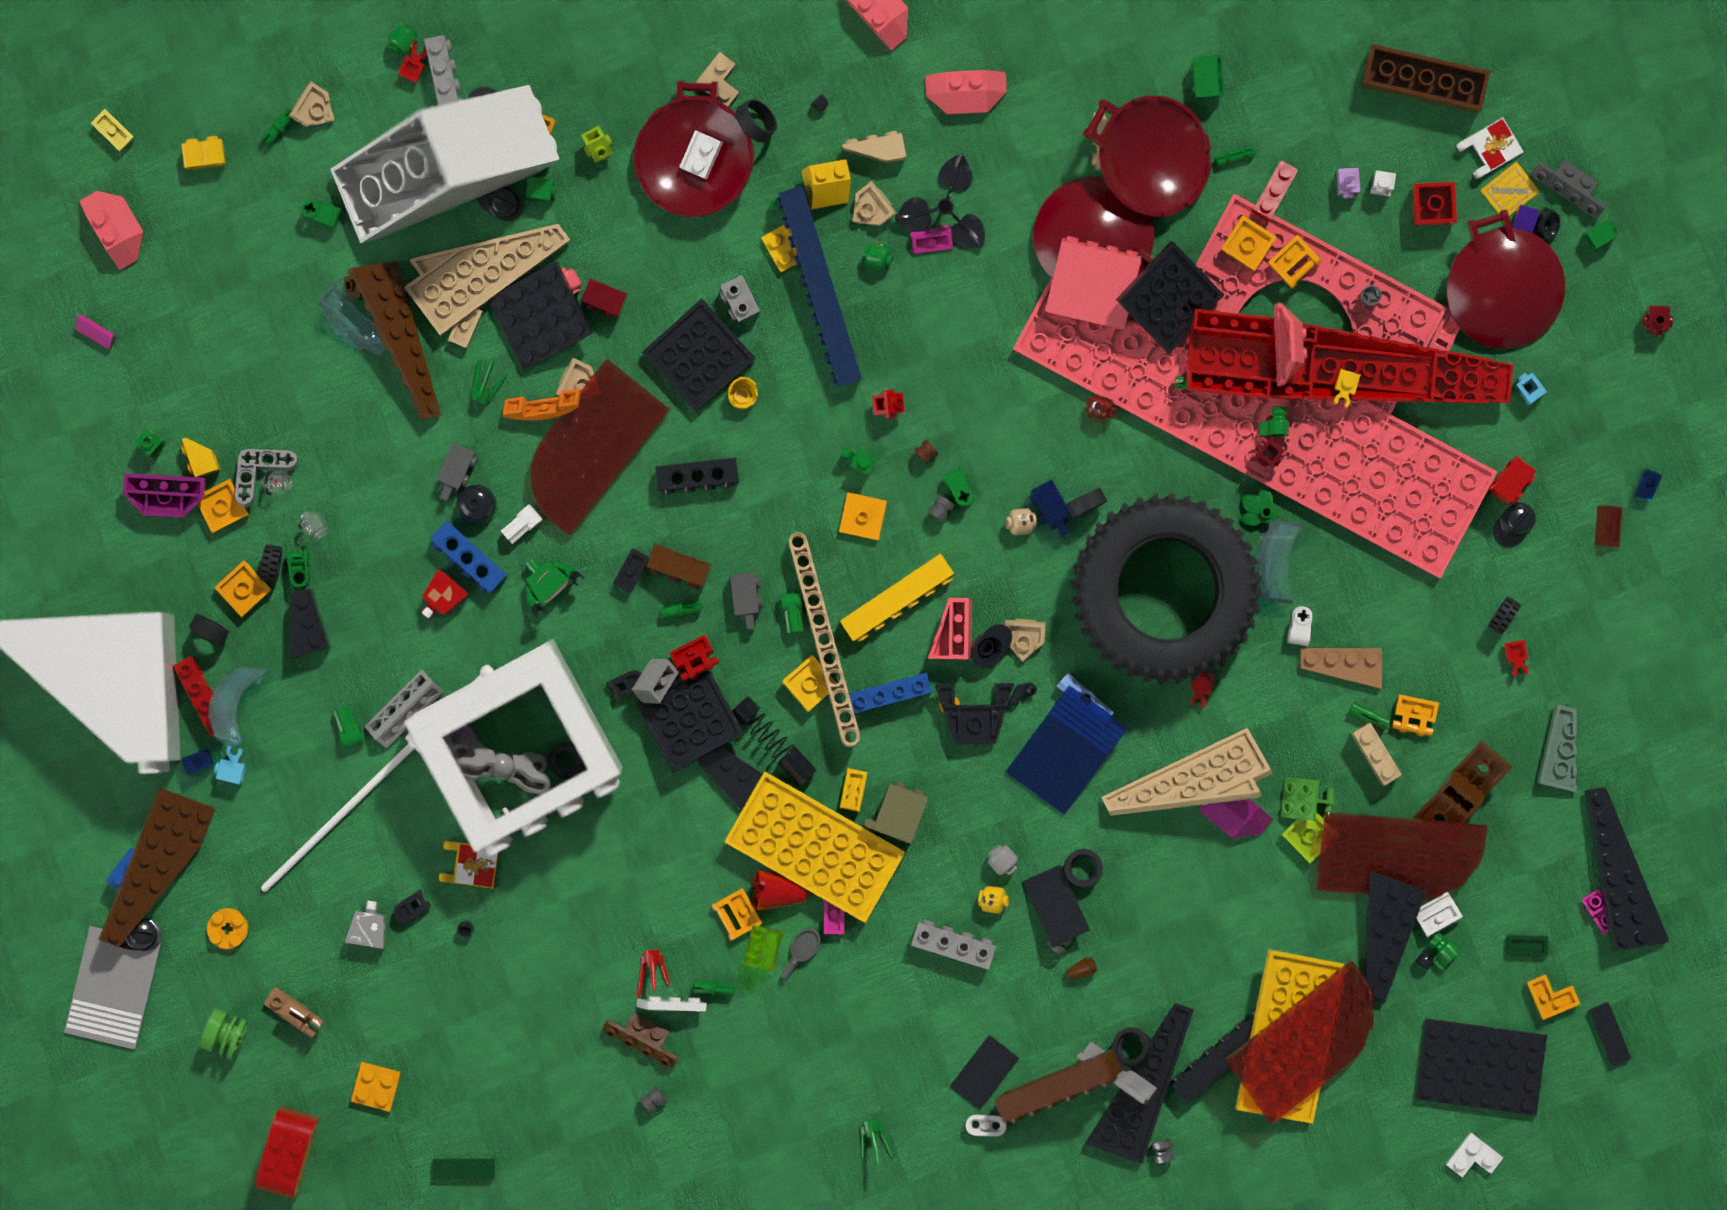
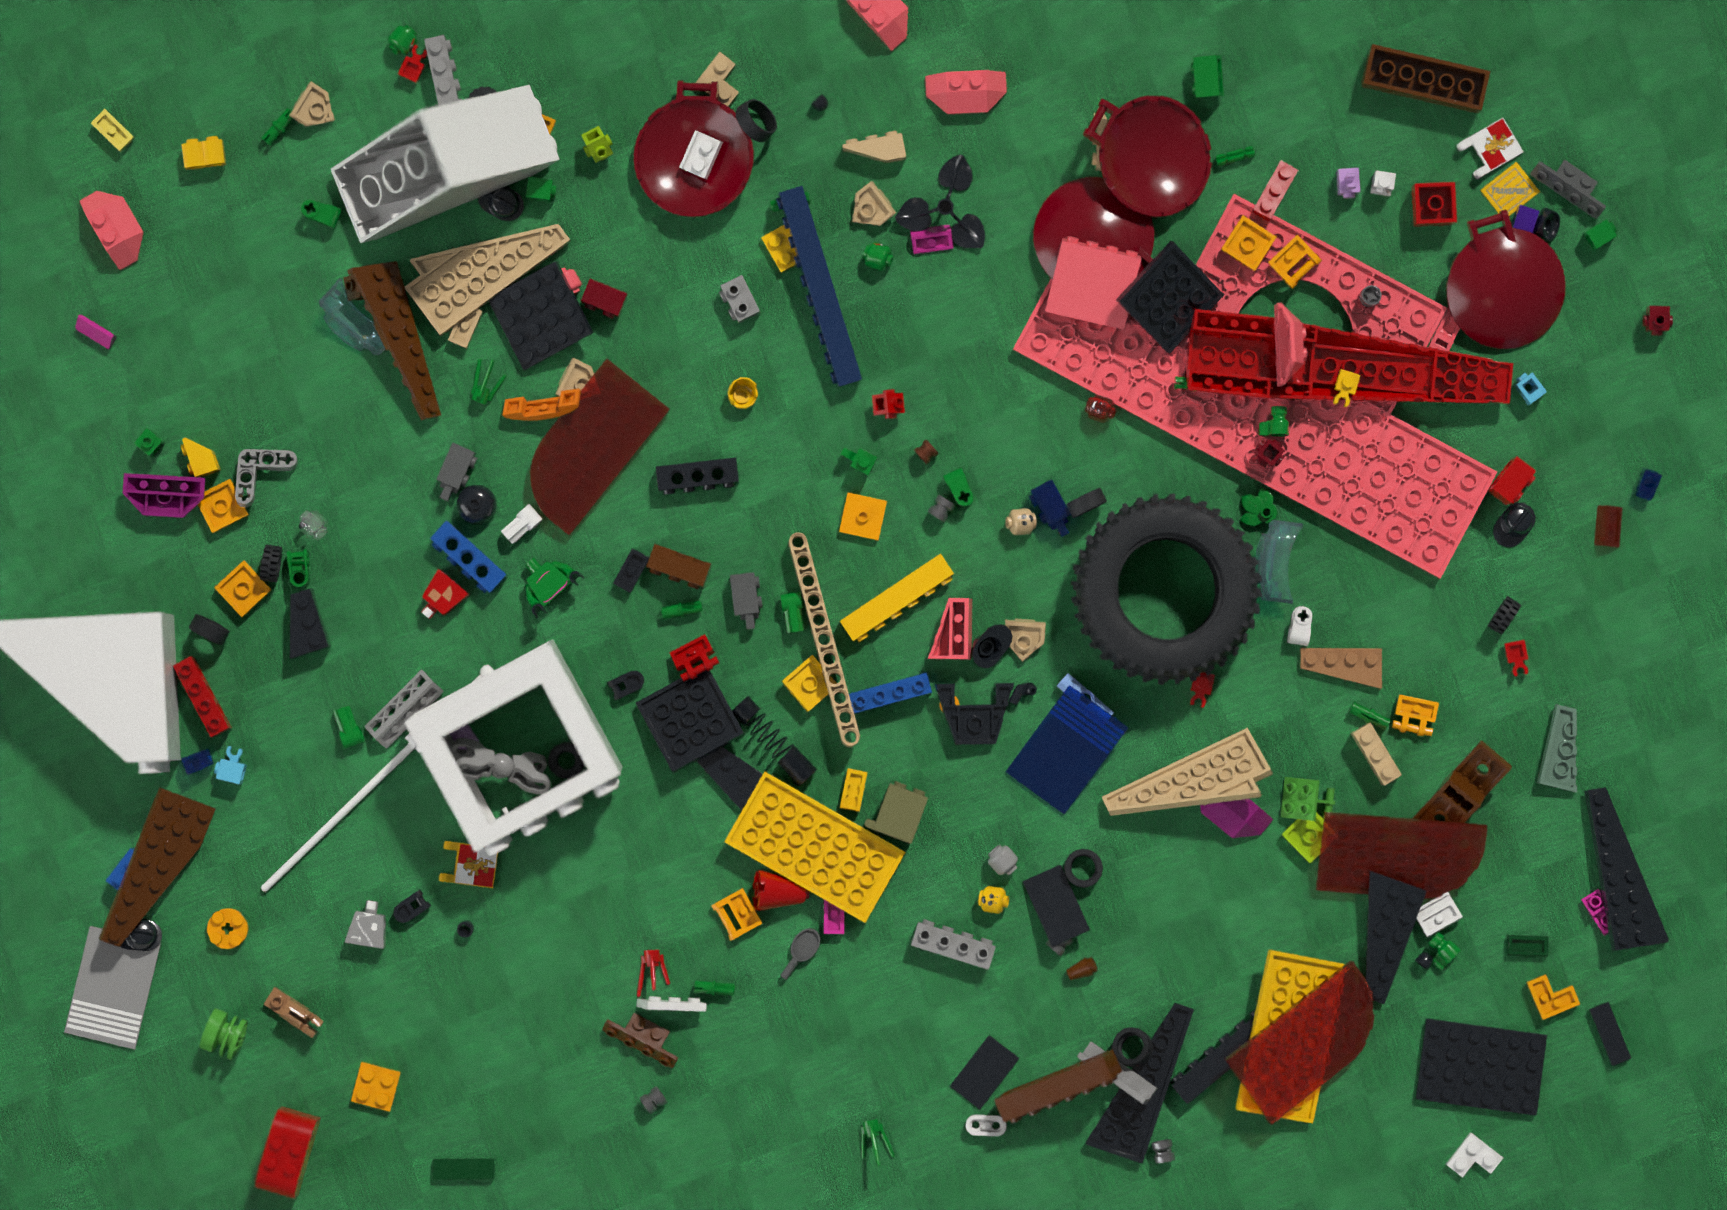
(224, 702): clear light blue windscreen -> none
(276, 483): clear head -> none
(655, 681): light grey brick -> none
(698, 355): black plate -> none
(763, 947): clear neon green brick -> none
(827, 184): yellow slope -> none

